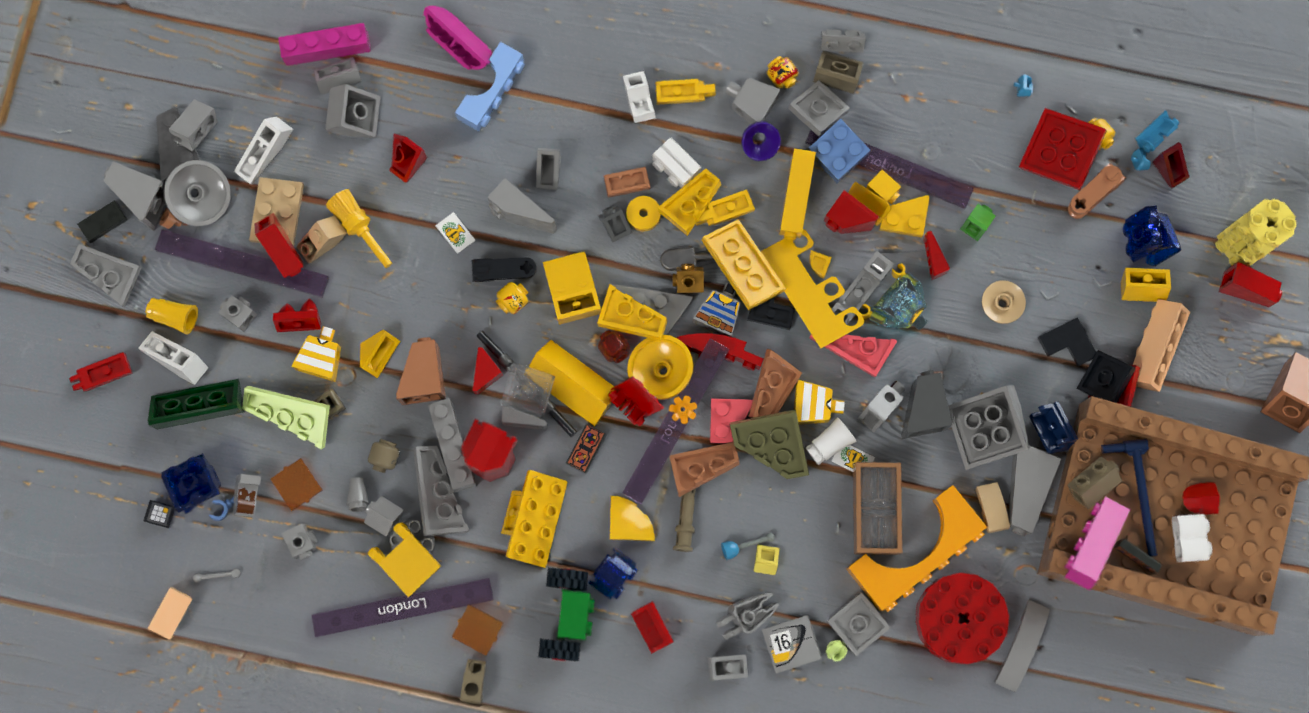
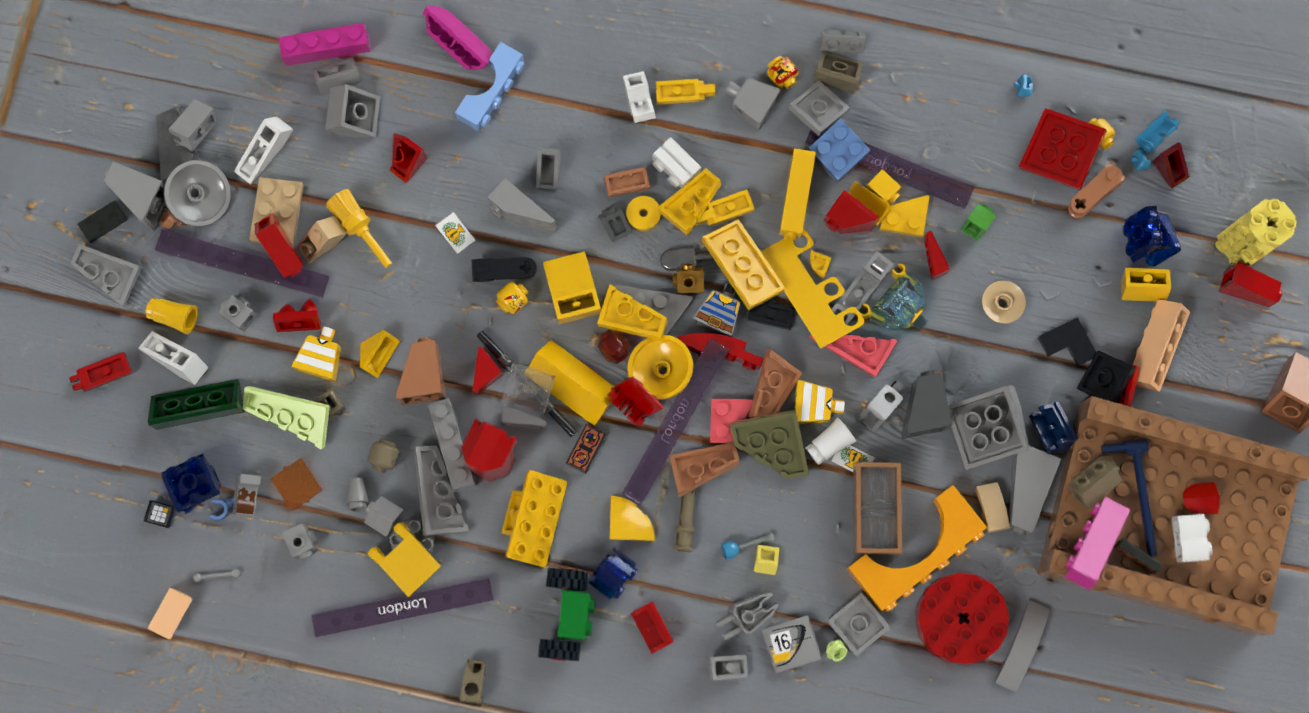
(477, 630): clear orange piece -> none
(688, 413): light orange plant -> none
(767, 148): dark purple piece -> none

